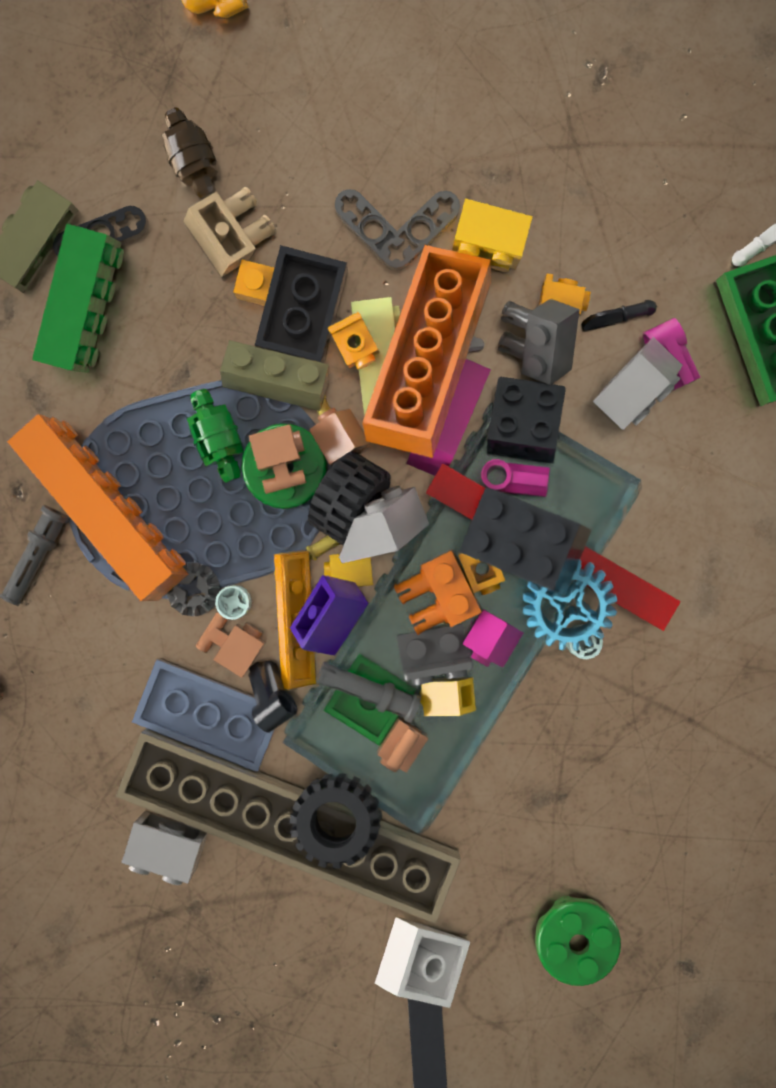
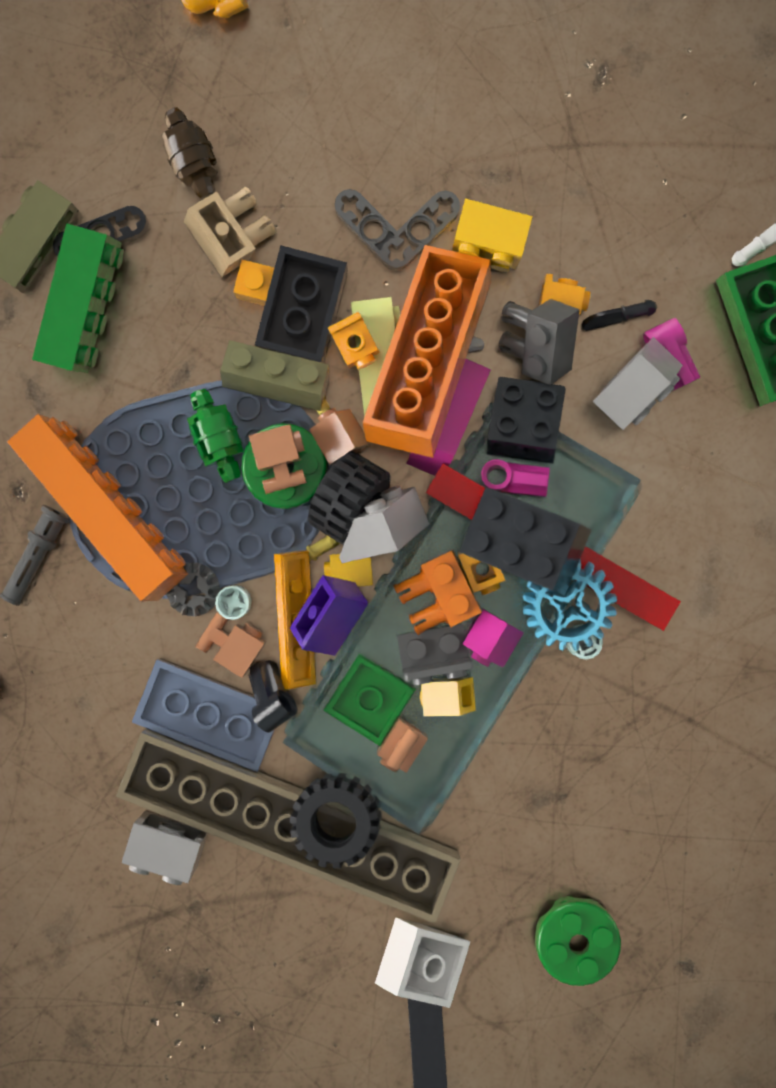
(383, 696): dark grey pin -> none

